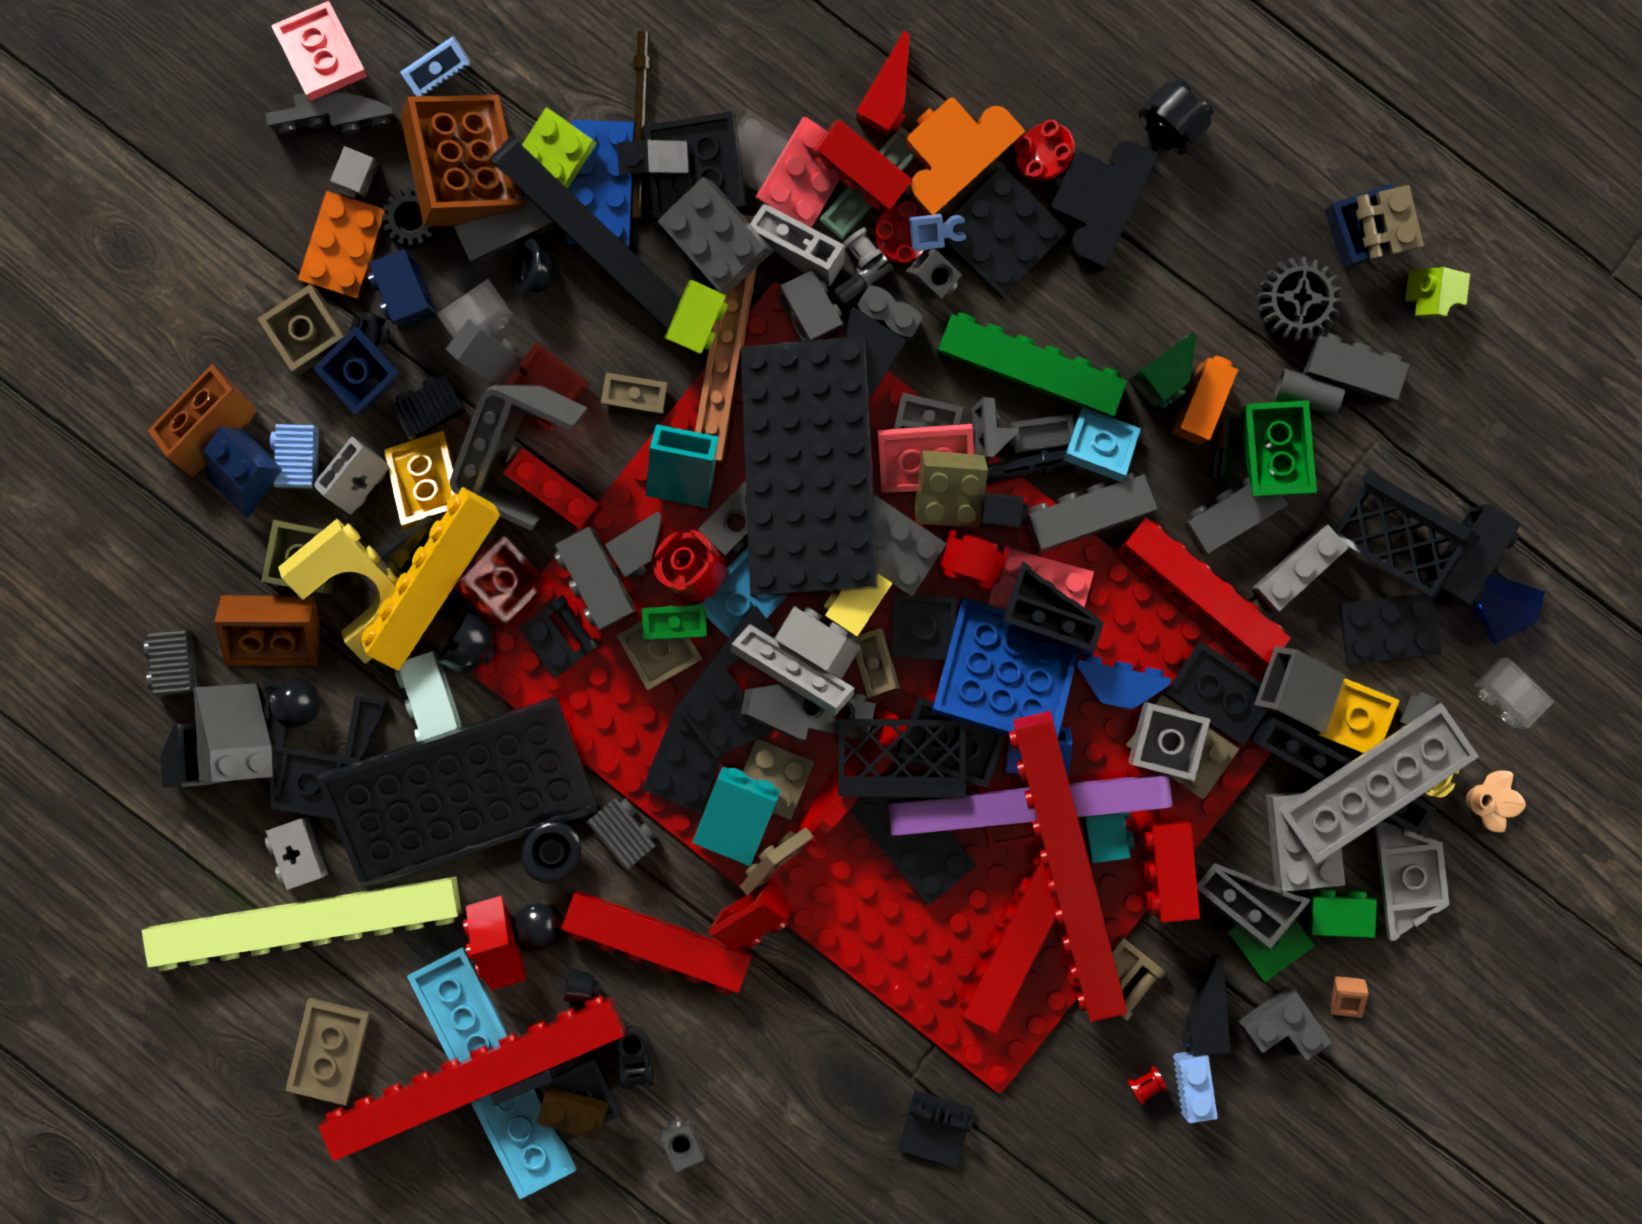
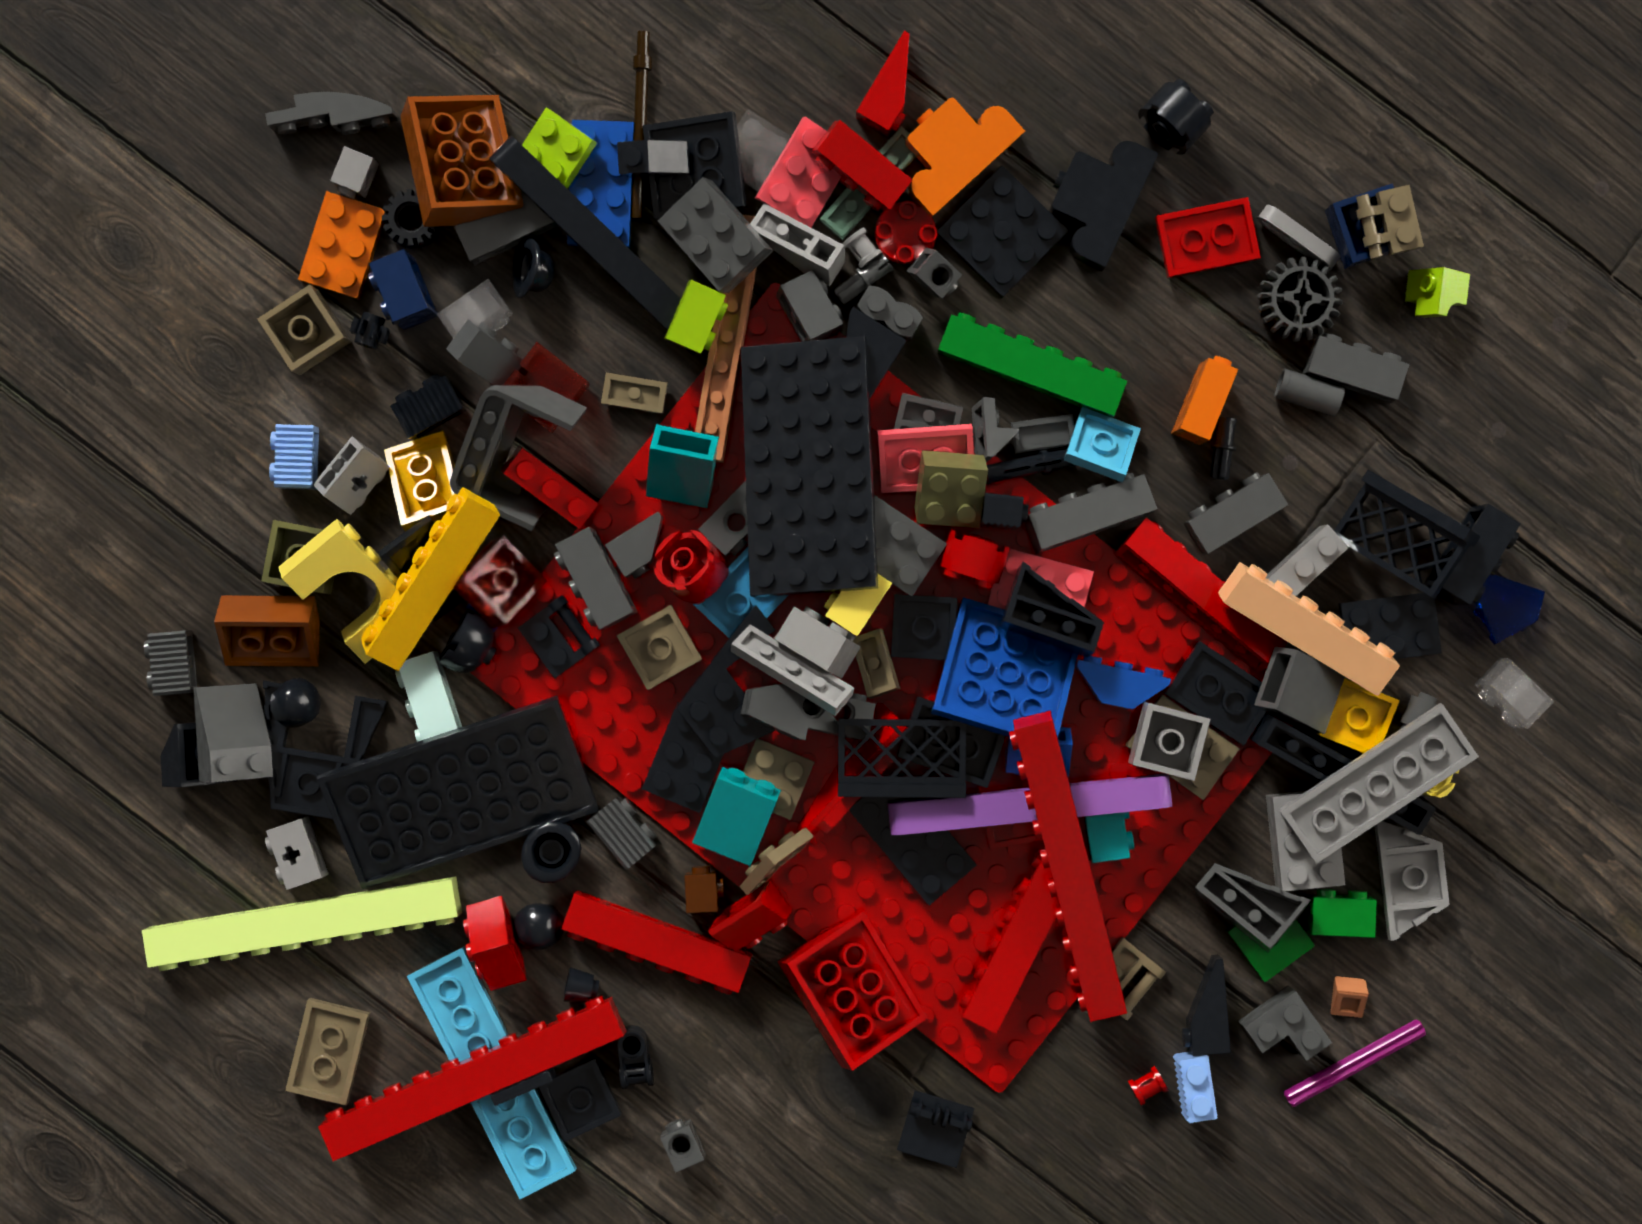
(196, 417): dark orange slope -> none
(239, 468): dark blue slope -> none
(319, 51): plate -> none
(357, 372): dark blue slope -> none
(435, 67): light blue brick -> none
(573, 1113): dark brown brick -> none
(674, 622): green plate -> none
(703, 890): none -> reddish brown brick
(853, 991): none -> red slope
(930, 231): medium blue plate -> none
(1045, 151): red dish -> none
(1165, 377): dark green slope -> none
(1170, 869): red brick -> none
(1207, 237): none -> red plate
(1278, 448): green slope -> none
(1298, 236): none -> light grey beam
(1308, 628): none -> light nougat brick
(1354, 1063): none -> magenta axle
(1499, 800): light nougat plate -> none

